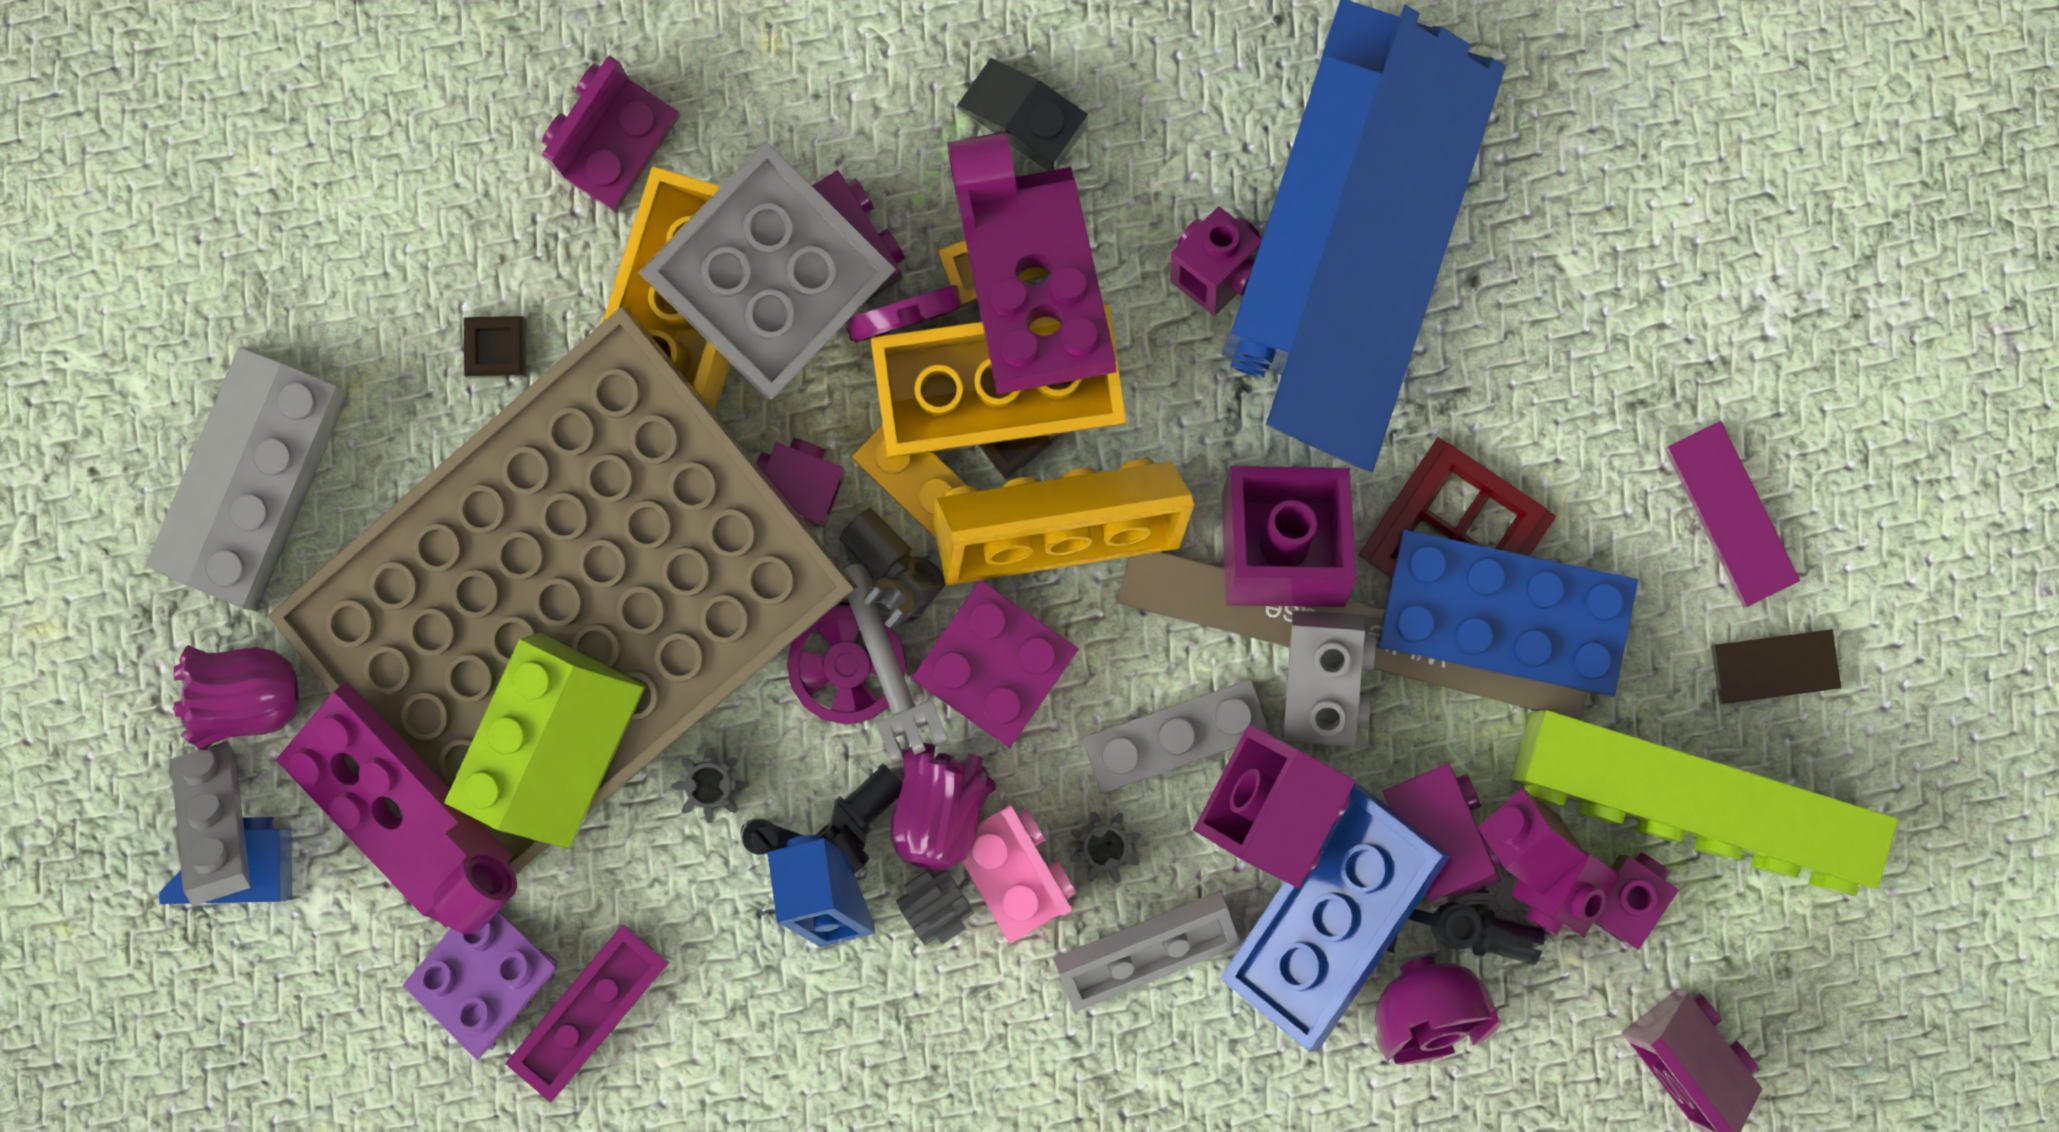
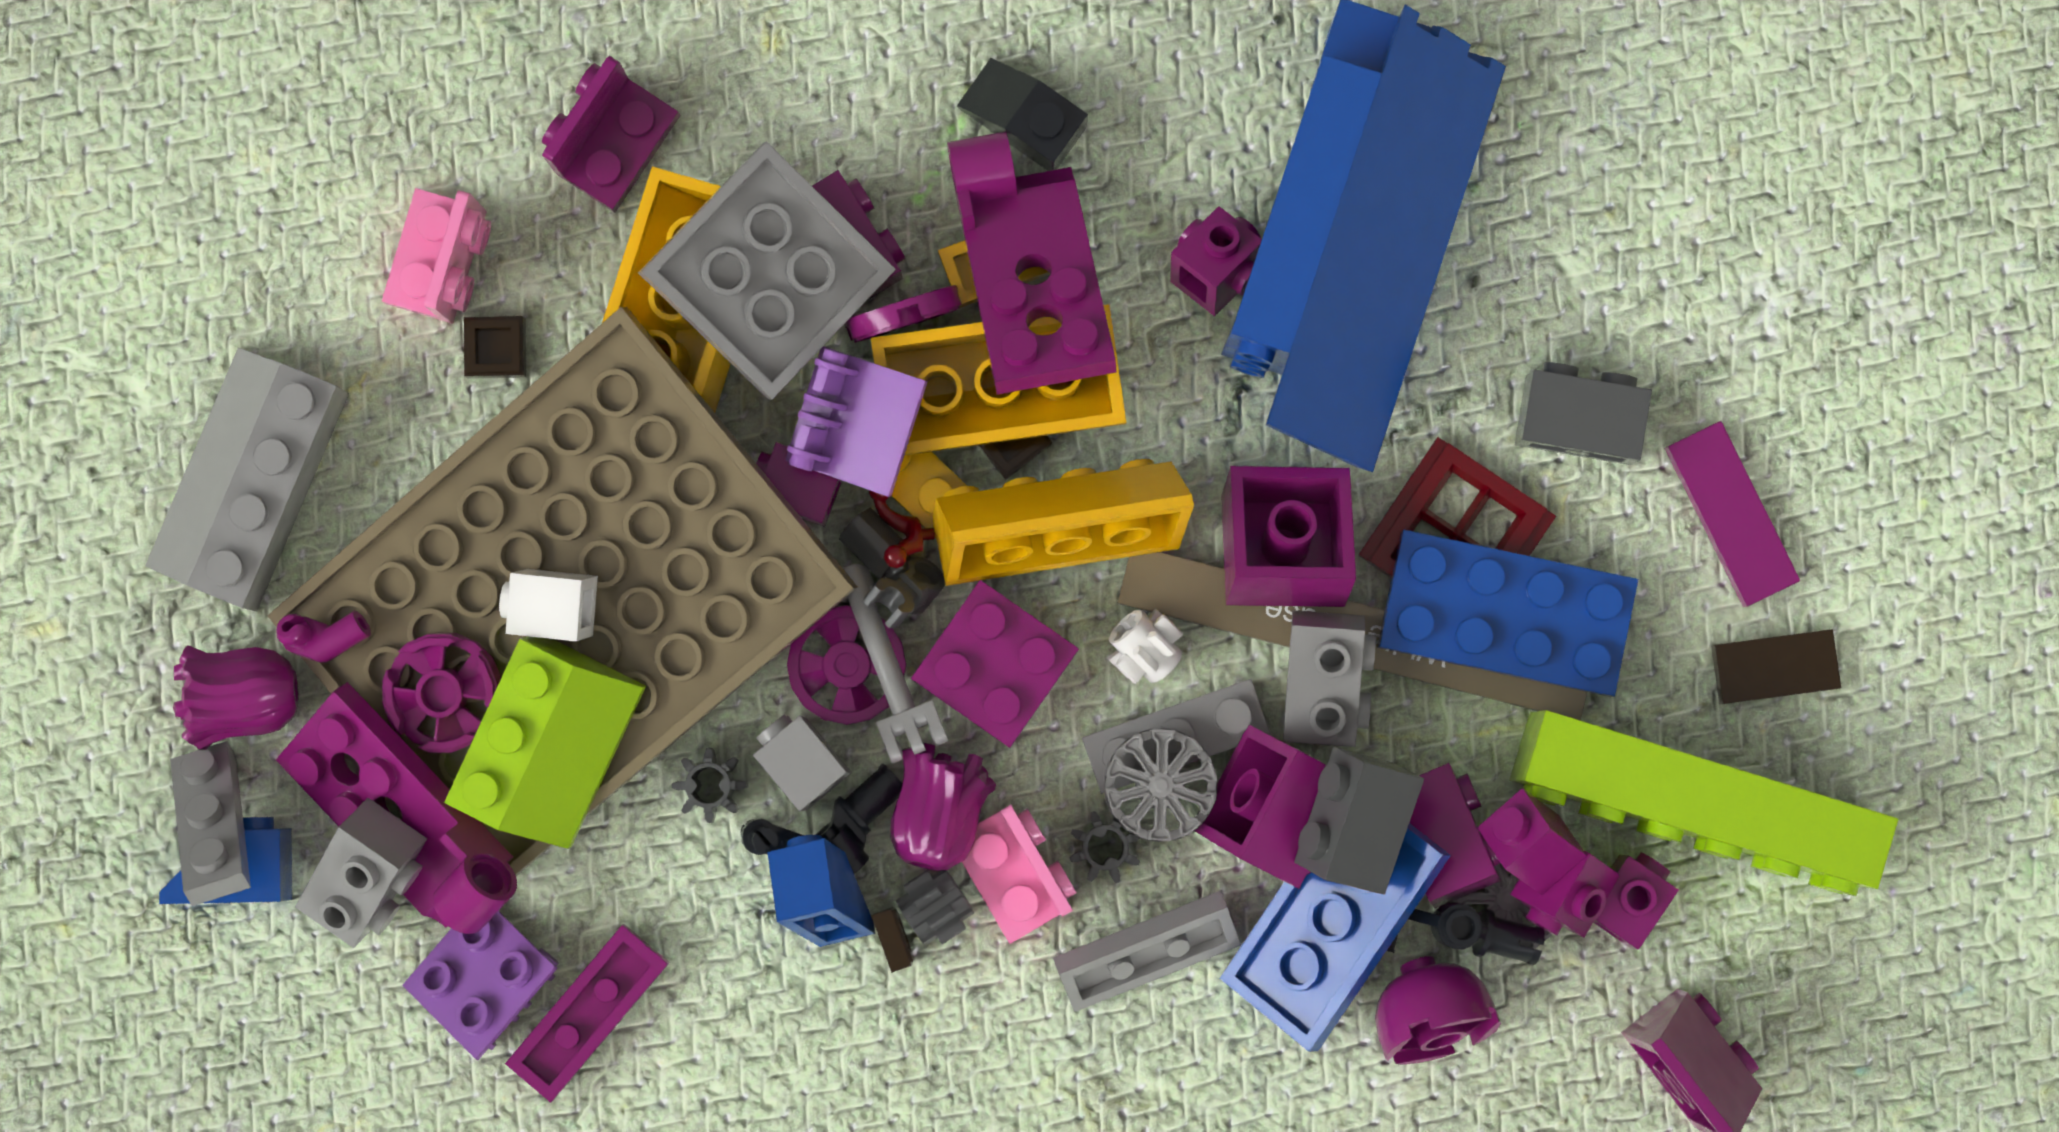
(319, 640): none -> magenta arm
(361, 874): none -> light grey brick
(436, 255): none -> bright pink bracket
(439, 691): none -> magenta piece
(549, 604): none -> white brick
(800, 761): none -> light grey brick
(855, 421): none -> medium lavender hinge
(893, 939): none -> dark brown tile
(896, 555): none -> dark red piece
(1145, 646): none -> white gear
(1160, 785): none -> light grey wheel
(1358, 820): none -> dark grey brick
(1583, 414): none -> dark grey brick

